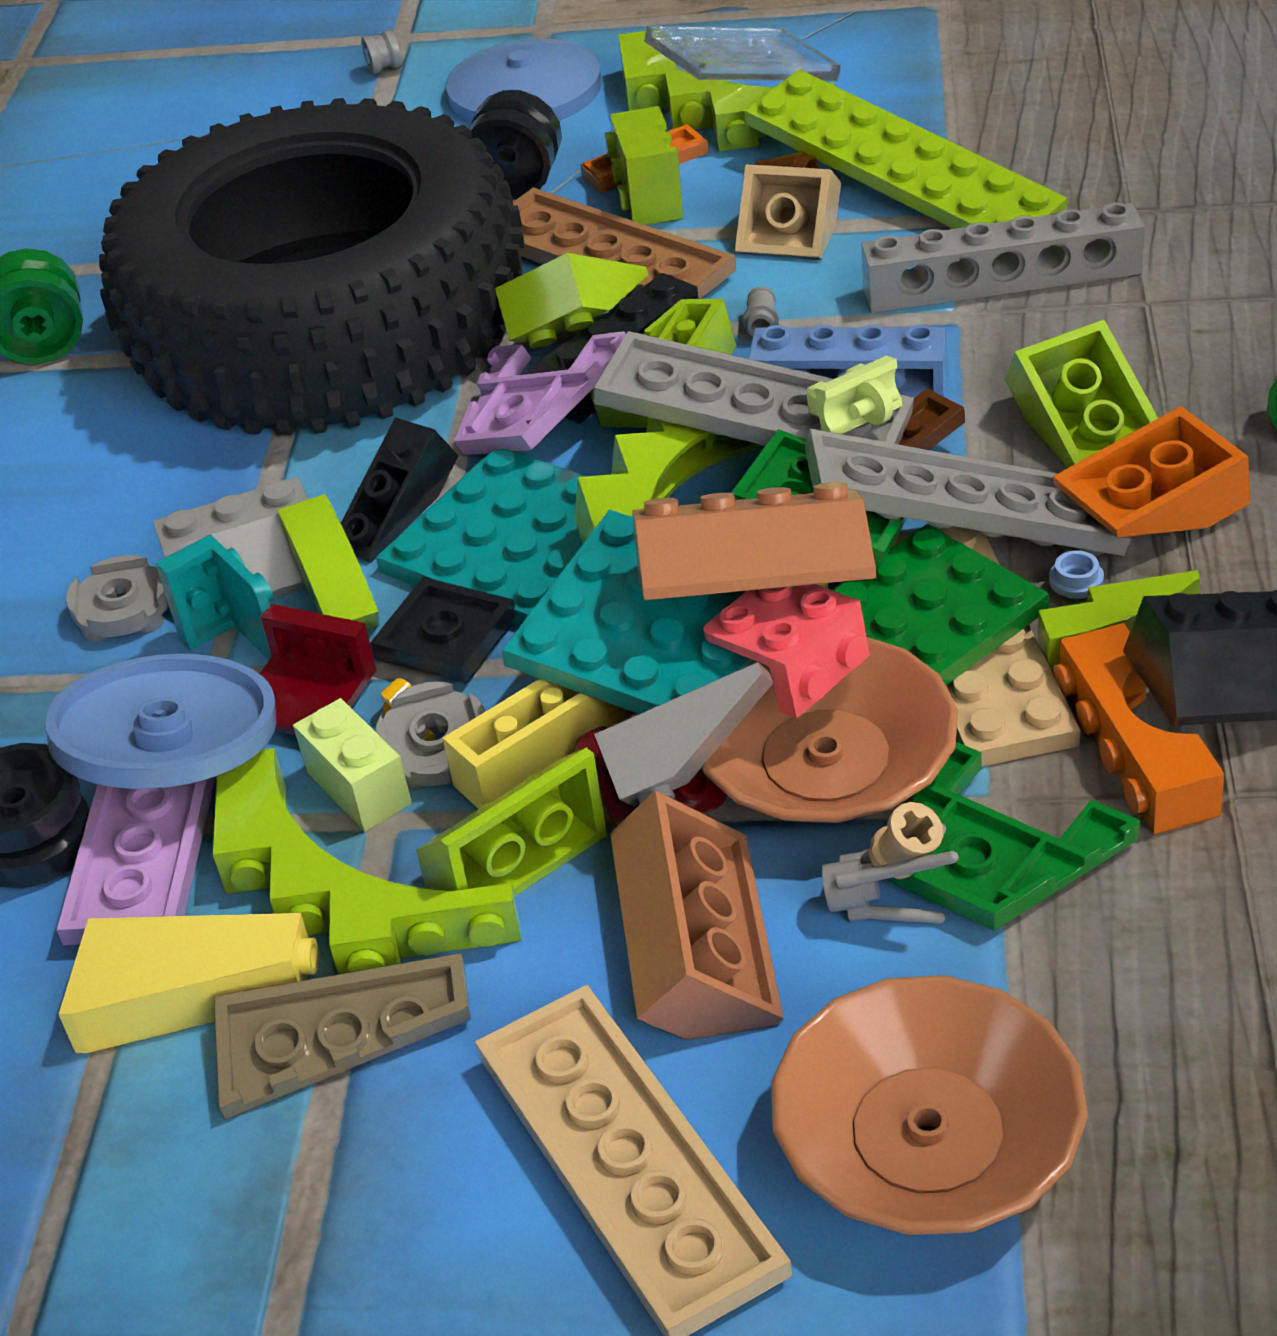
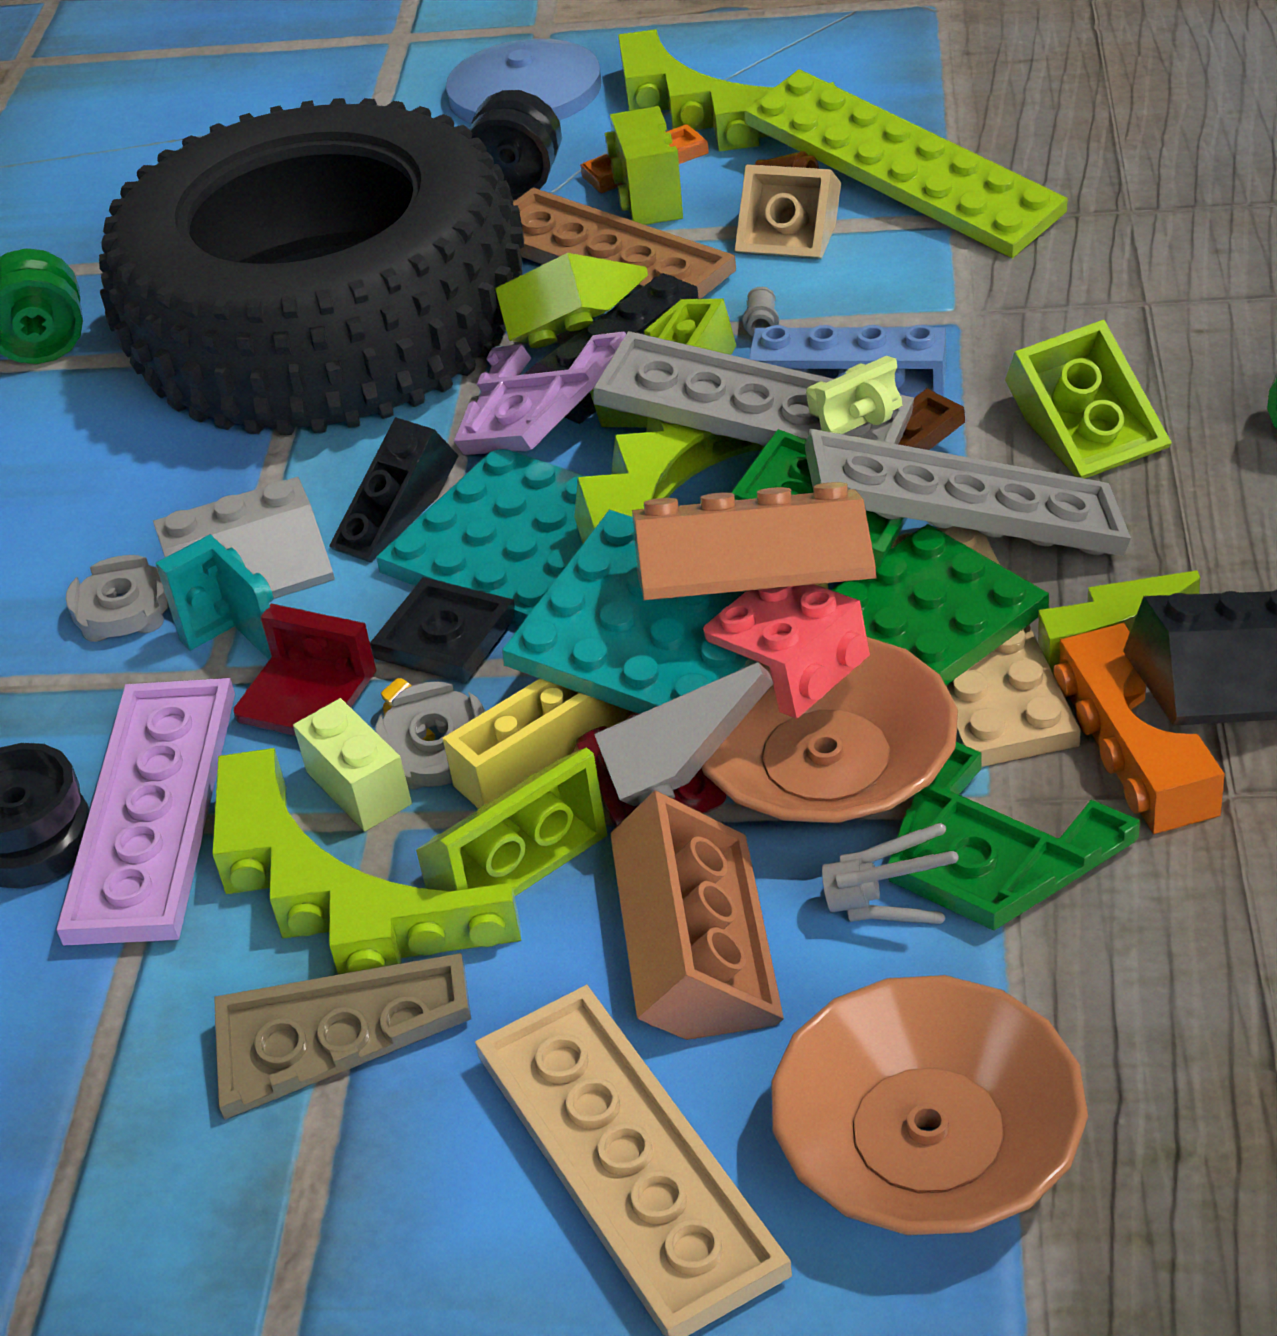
(160, 721): medium blue dish -> none
(163, 972): light yellow slope -> none
(328, 561): lime slope -> none
(381, 51): light grey wheel -> none
(739, 53): clear plate -> none
(909, 834): tan bush -> none
(1023, 266): light grey brick -> none
(1075, 573): light blue plate -> none
(1161, 478): orange slope -> none

